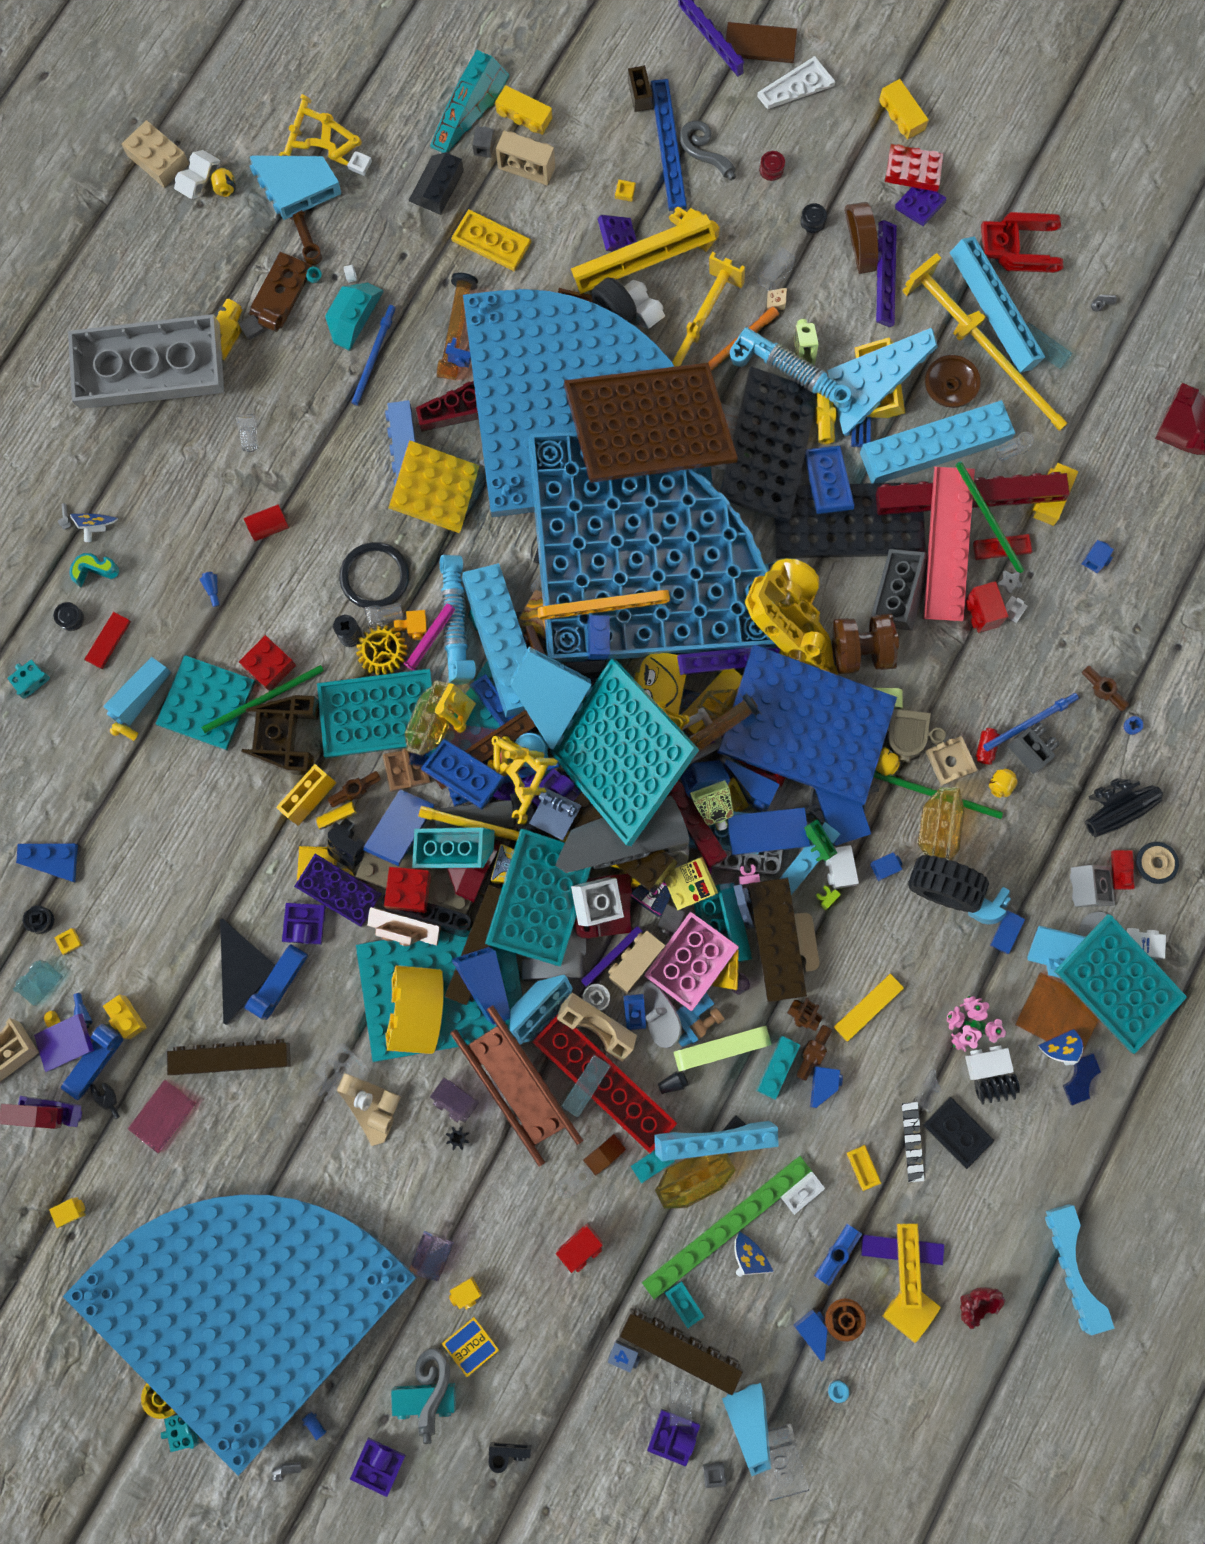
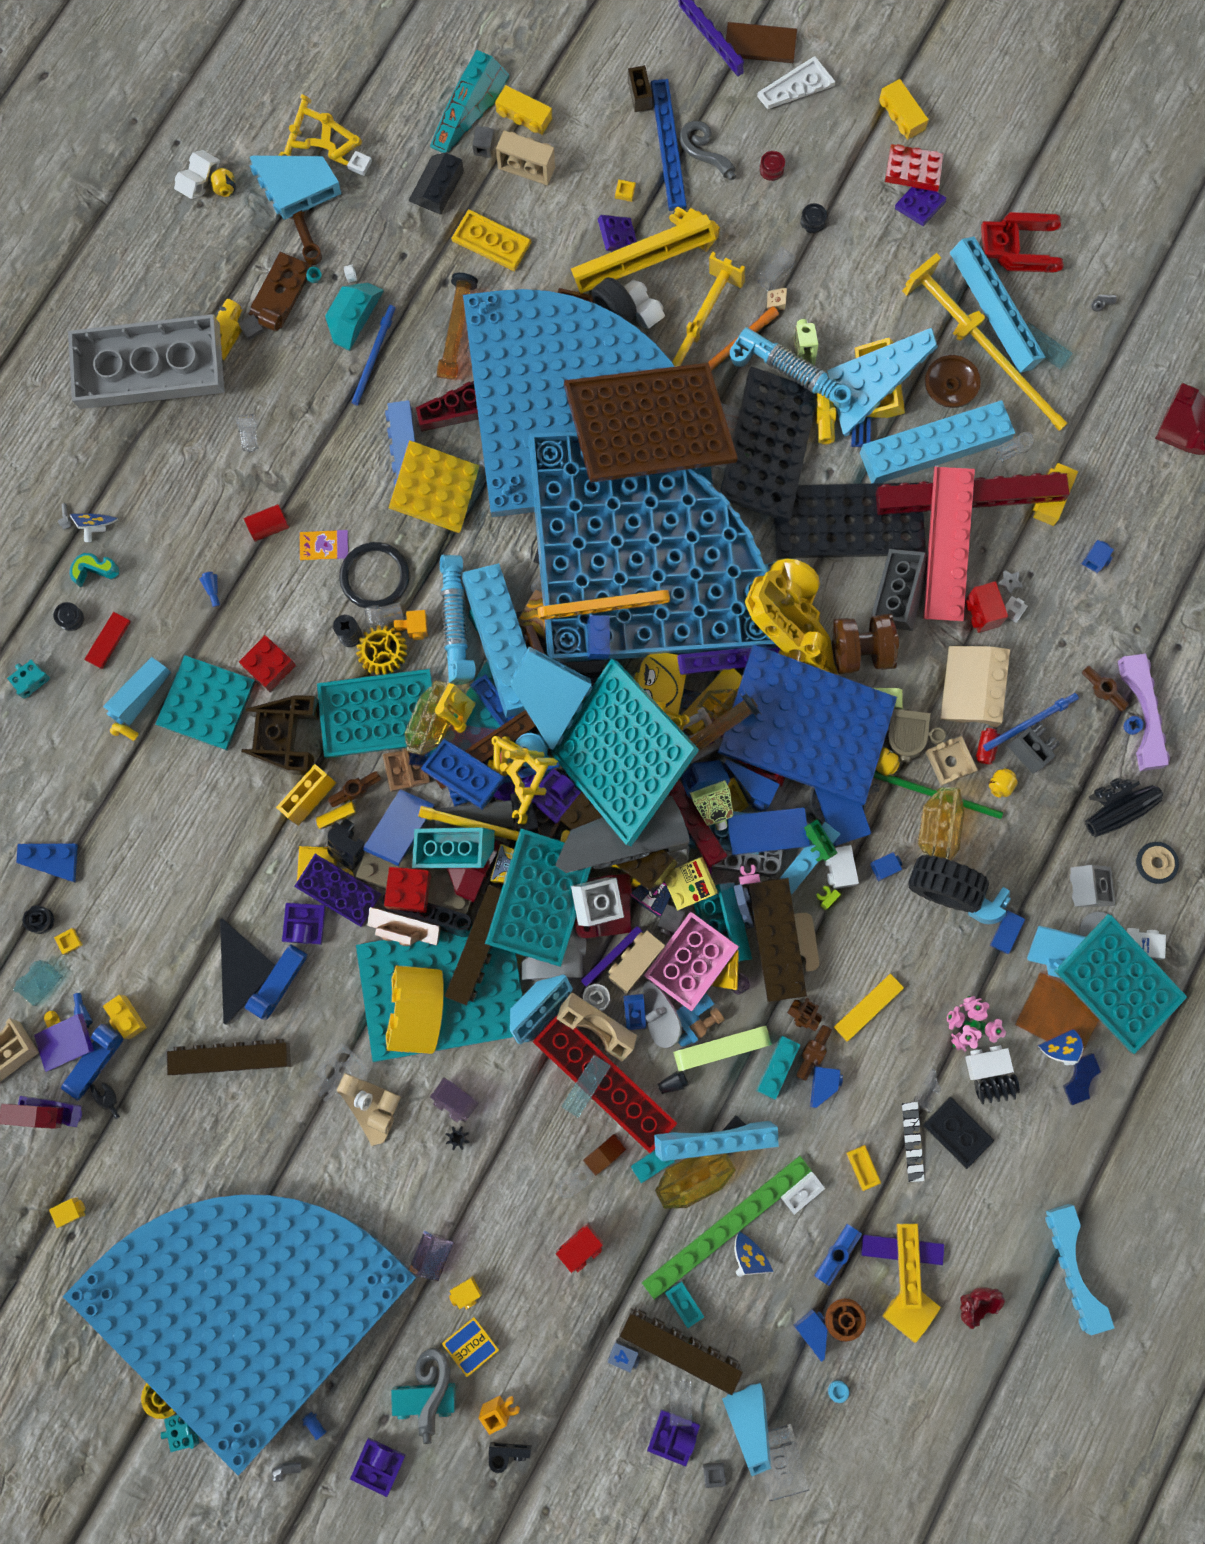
(155, 153): tan brick -> none
(161, 1116): clear pink piece -> none
(262, 699): green piece -> none
(323, 545): none -> sticker
(429, 637): dark pink axle -> none
(457, 356): blue bracket -> none
(484, 980): blue slope -> none
(496, 1413): none -> light orange brick
(519, 1084): copper piece -> none
(555, 814): sand blue hinge -> none
(828, 479): blue tile -> none
(863, 236): reddish brown window -> none
(886, 273): dark purple plate -> none
(975, 684): none -> tan piece
(989, 517): green piece -> none
(992, 548): red tile -> none
(1122, 869): red hinge -> none
(1136, 674): none -> lavender arch

